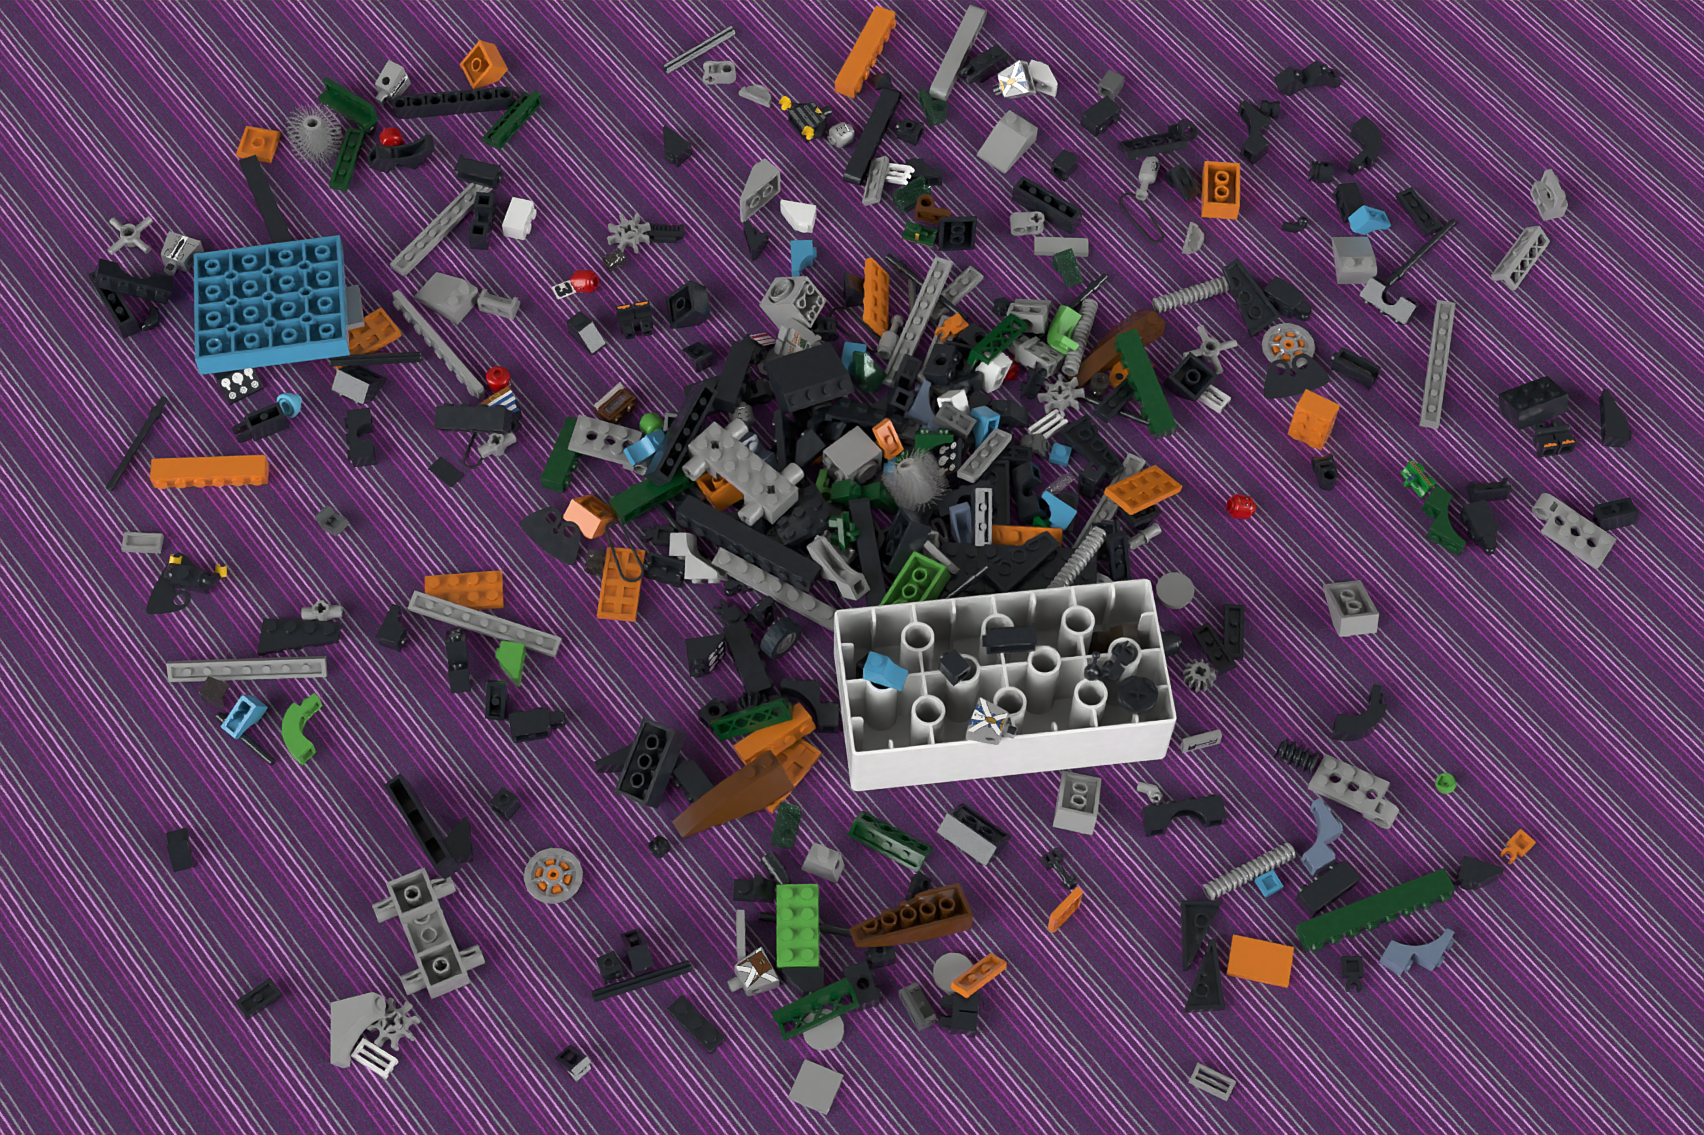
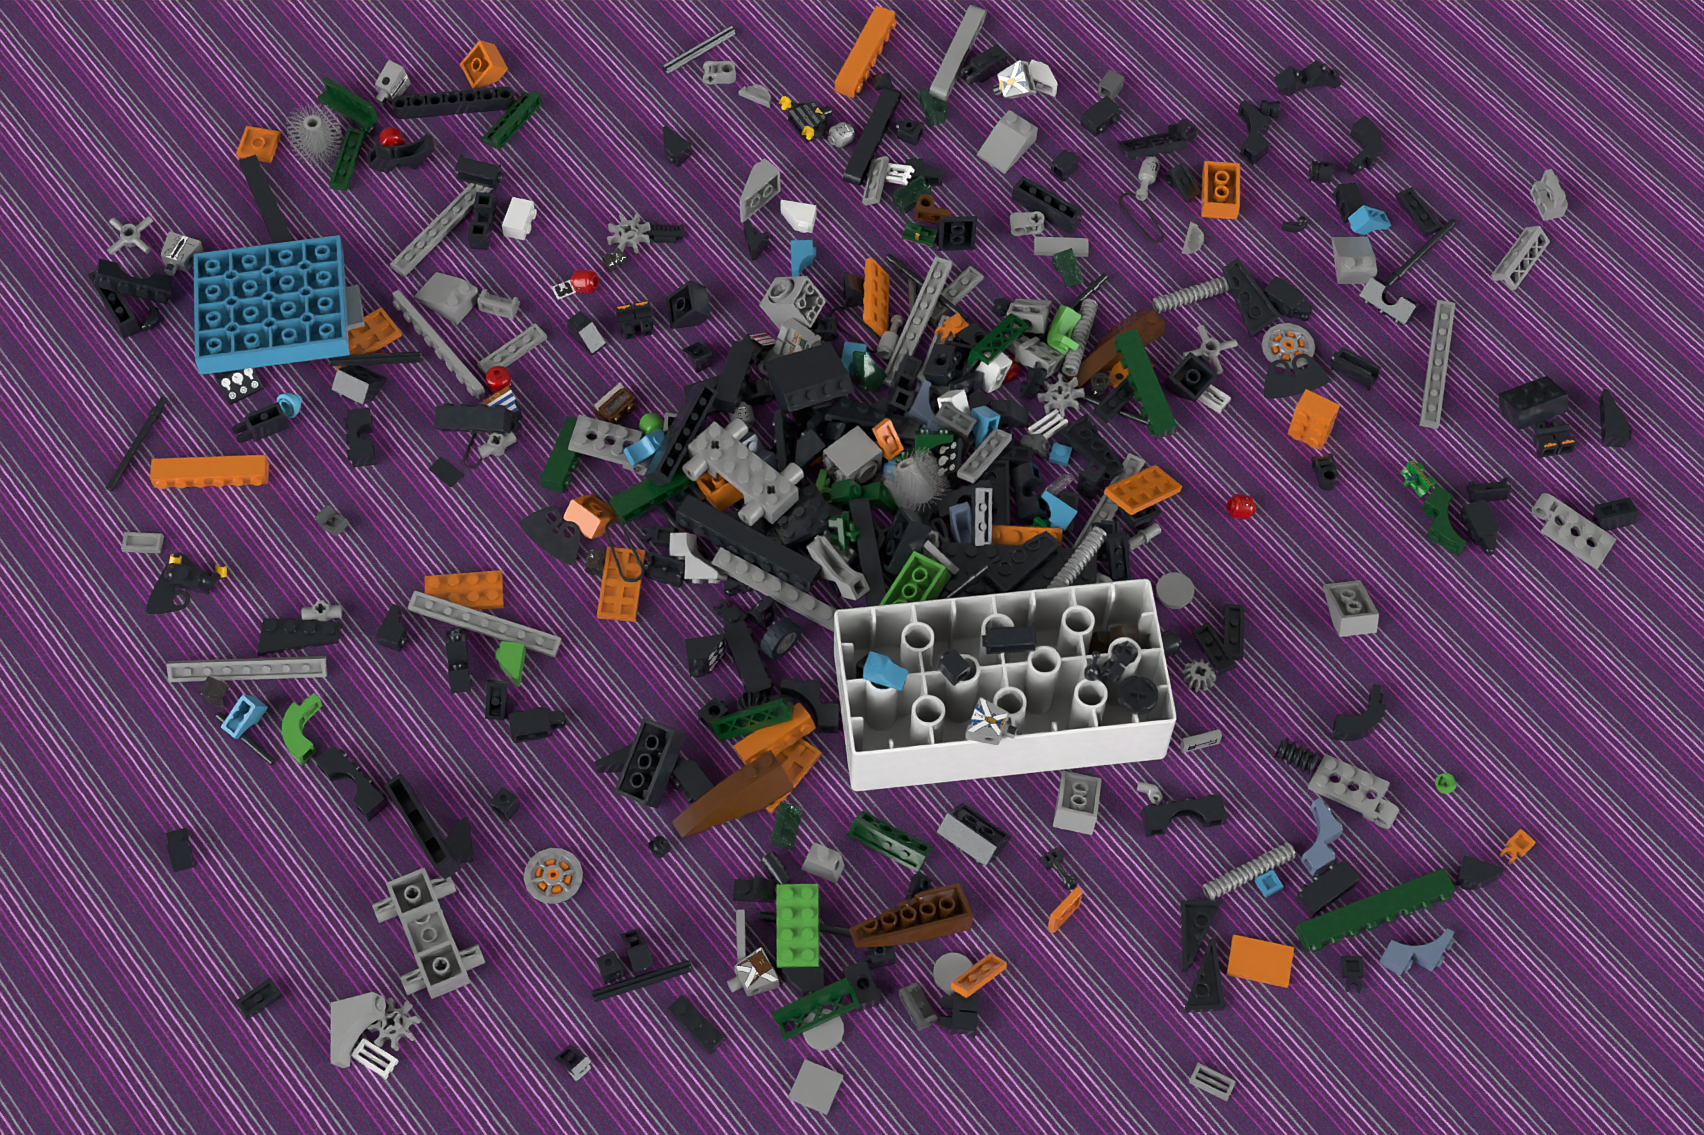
(336, 766): none -> black arch
(514, 349): none -> light grey tile

